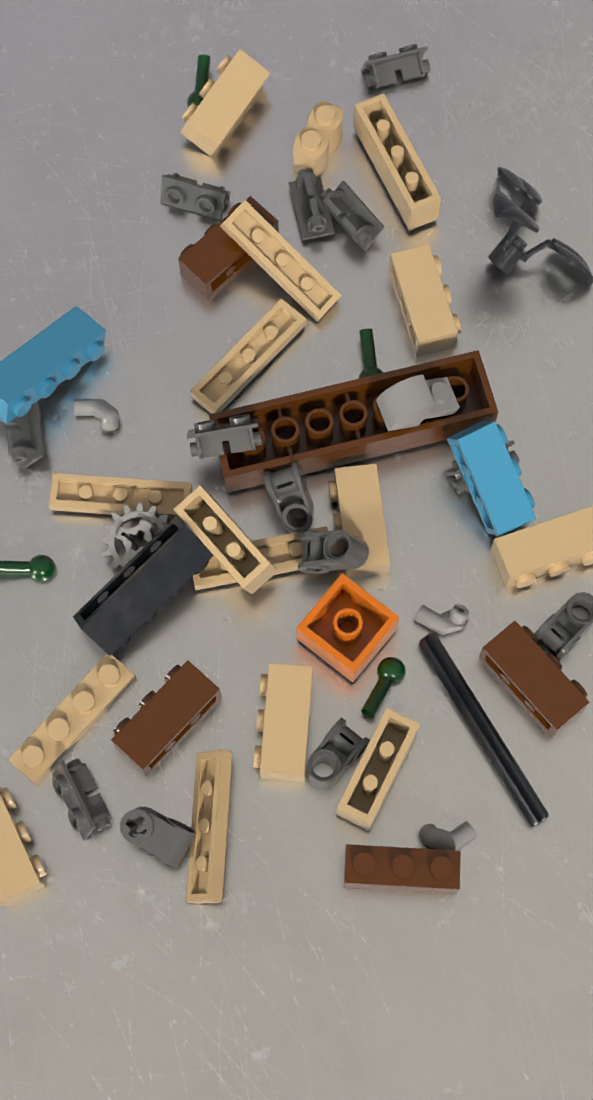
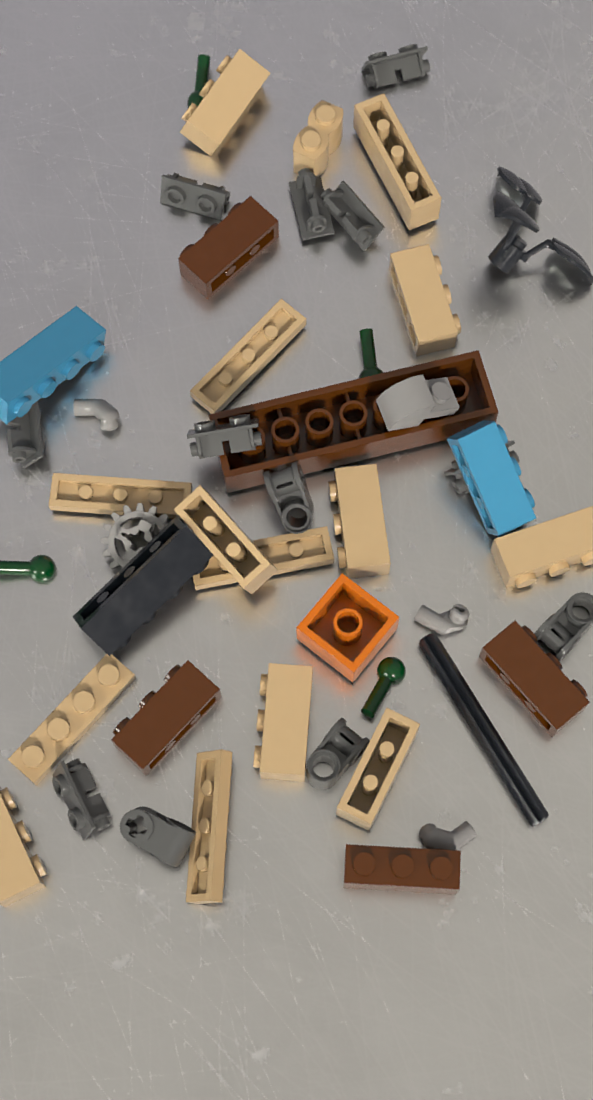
(280, 260): tan plate -> none
(325, 551): dark grey piece -> none

